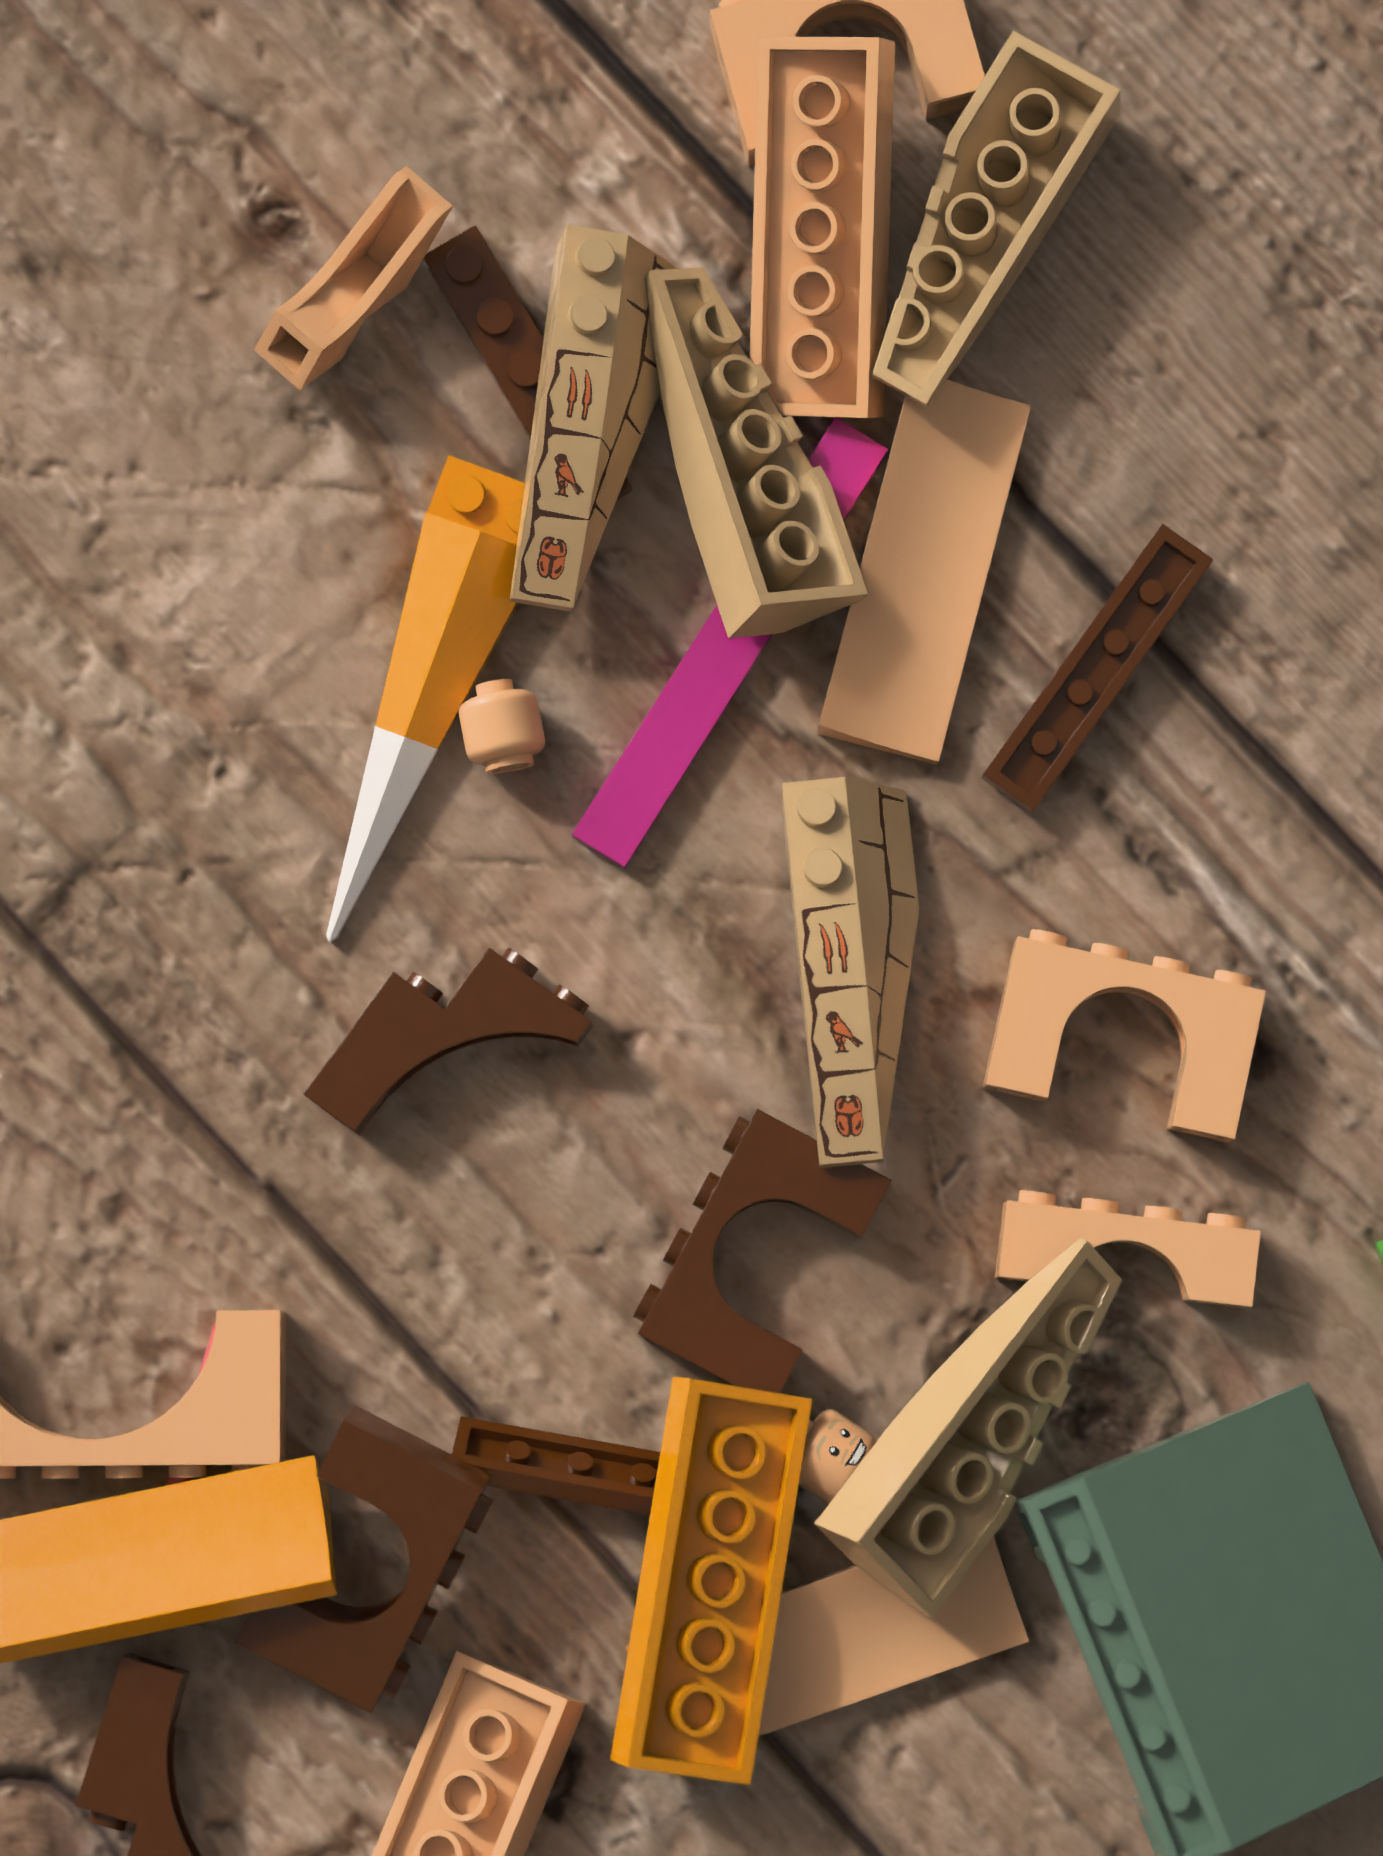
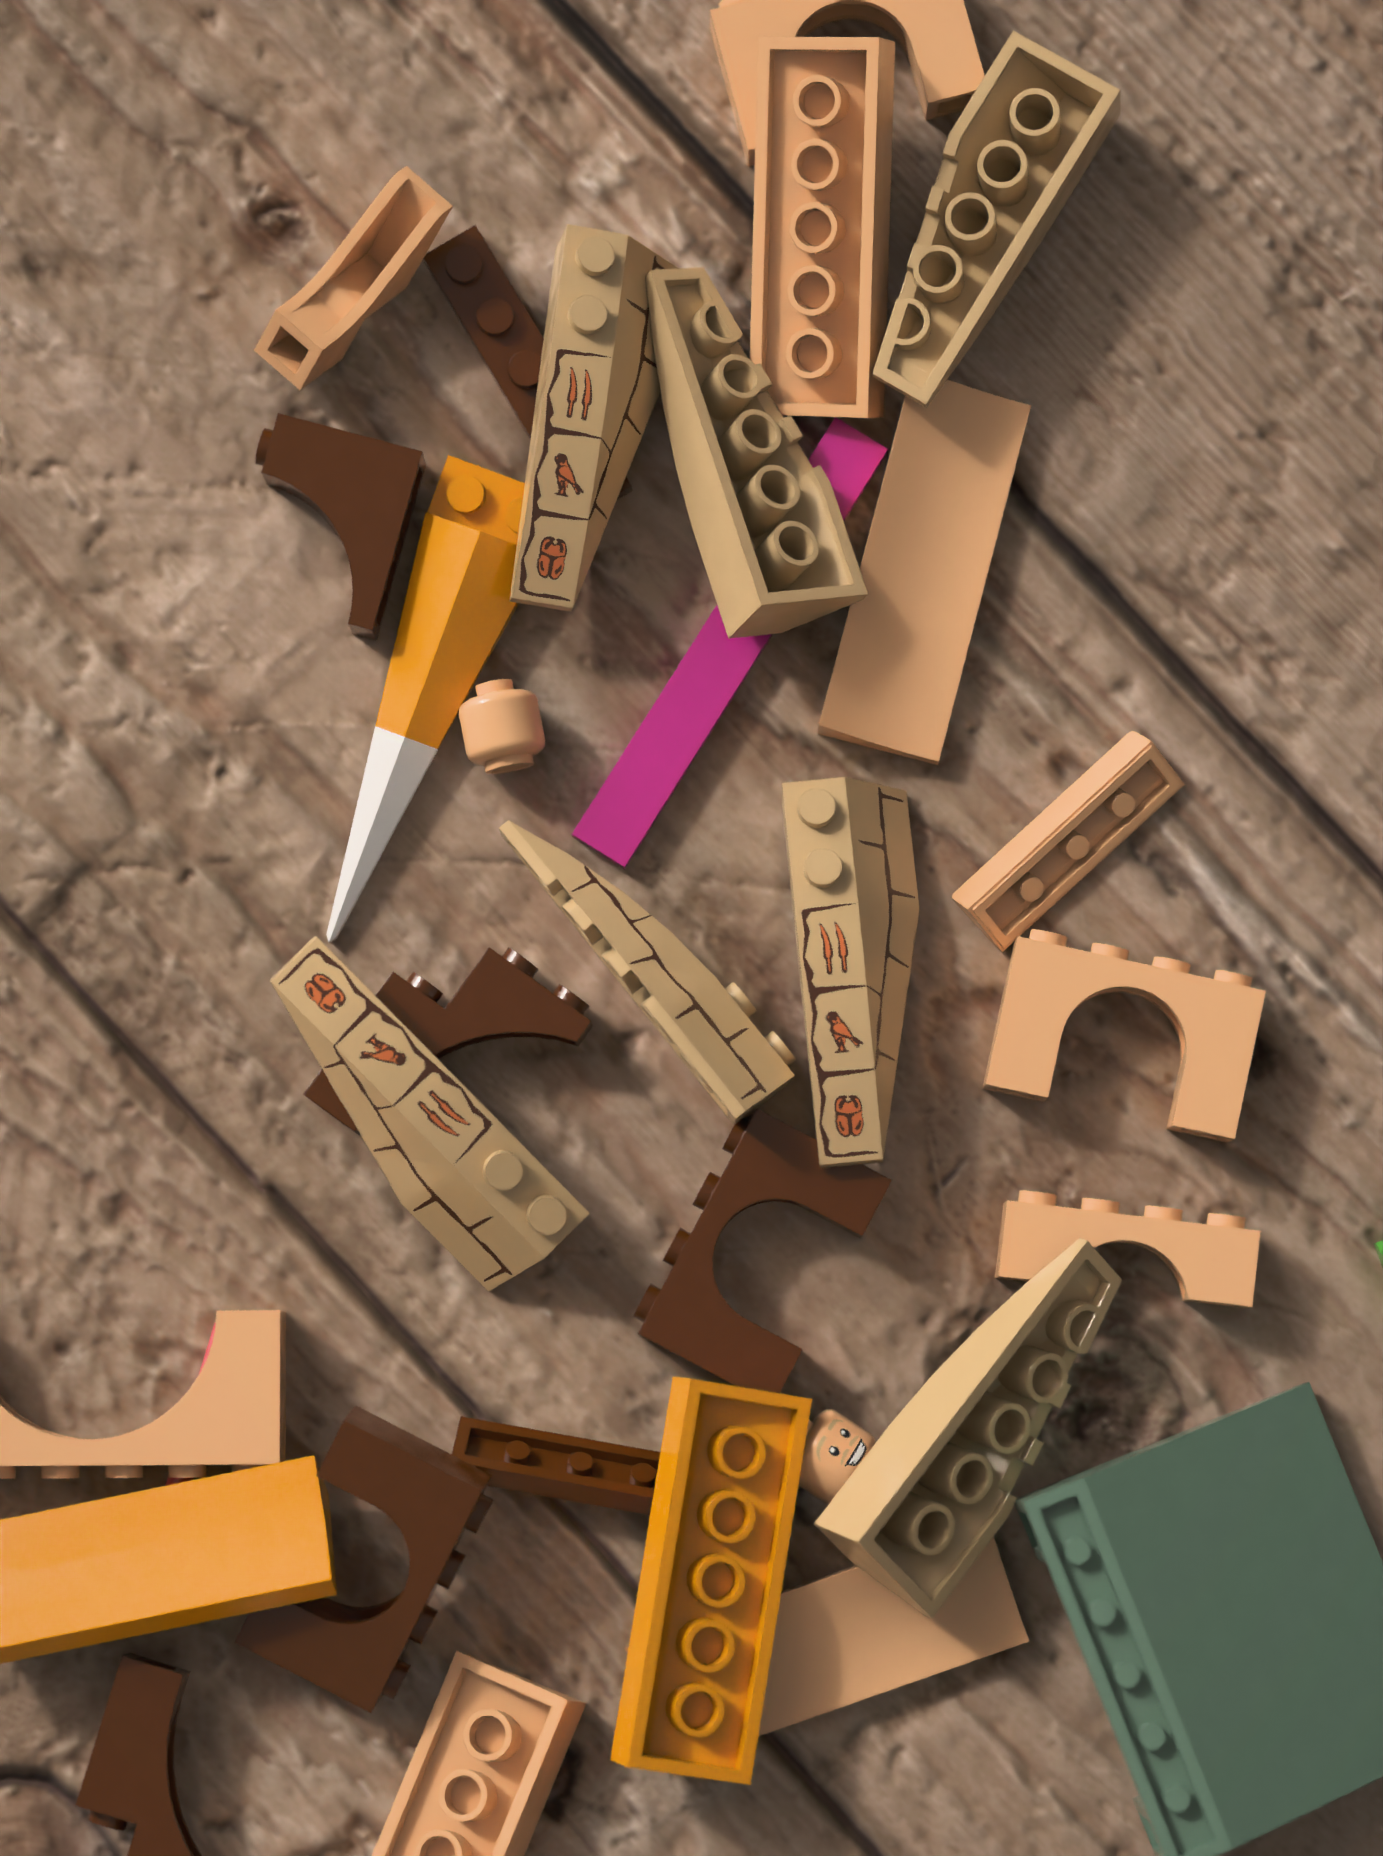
(362, 492): none -> reddish brown arch
(424, 1128): none -> tan wedge
(673, 989): none -> tan wedge
(1068, 839): none -> light nougat slope
(1097, 668): reddish brown plate -> none

